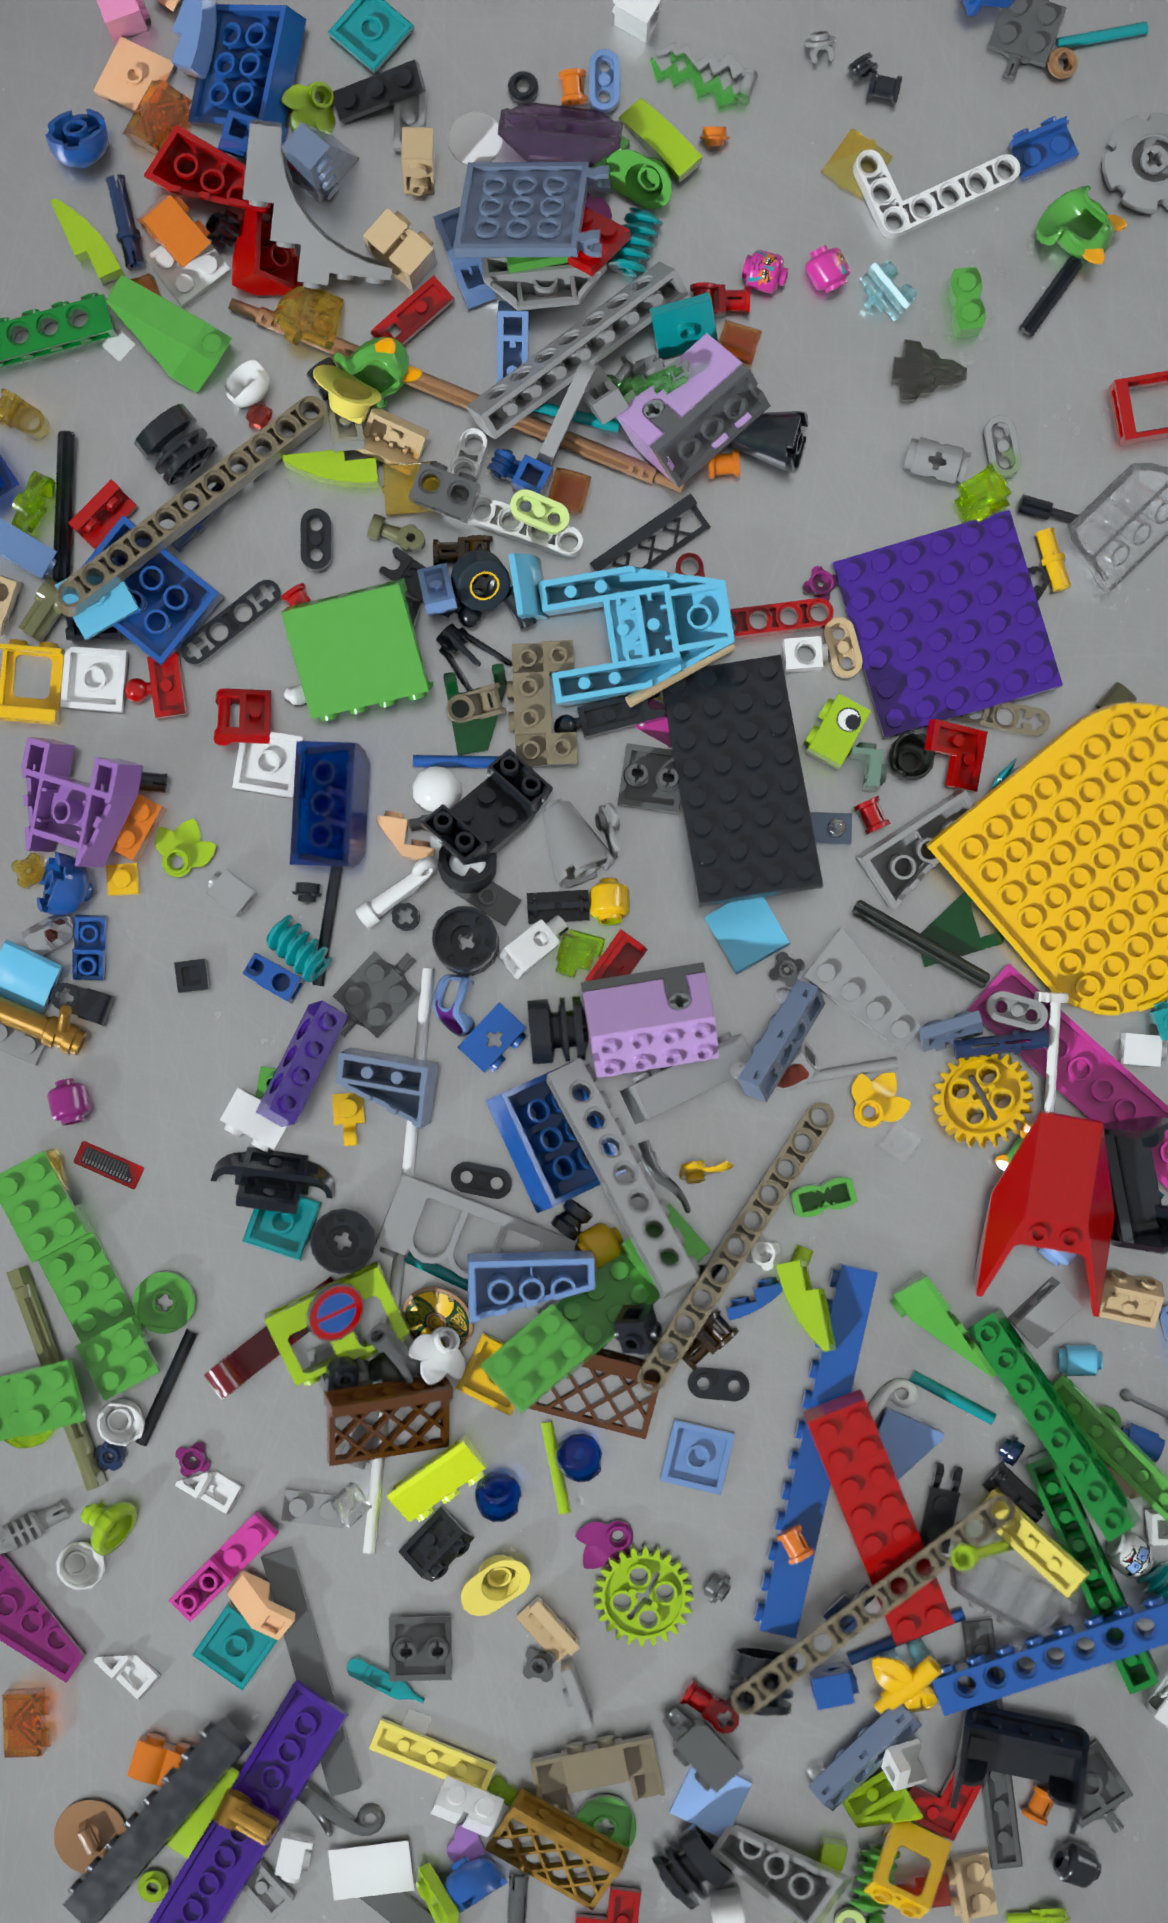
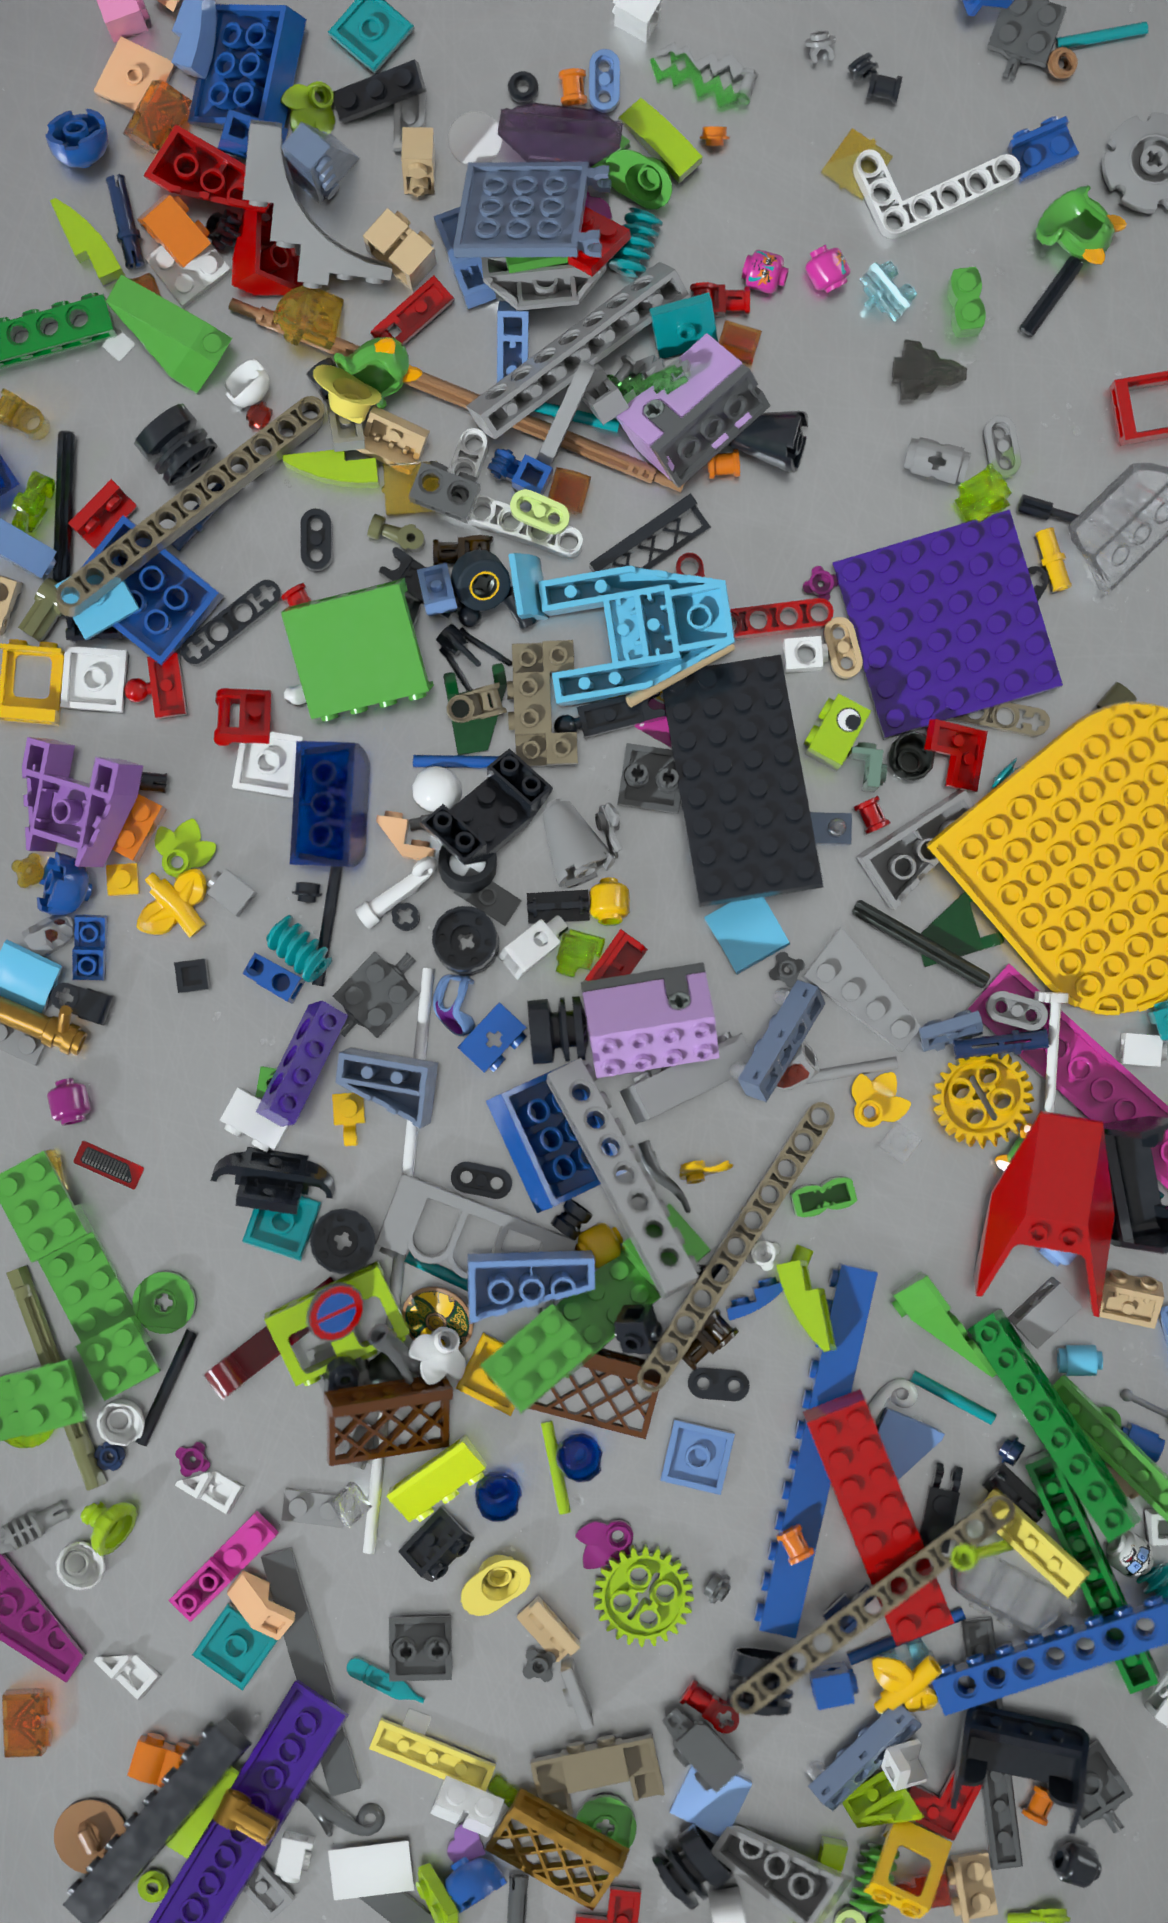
(174, 904): none -> yellow plant

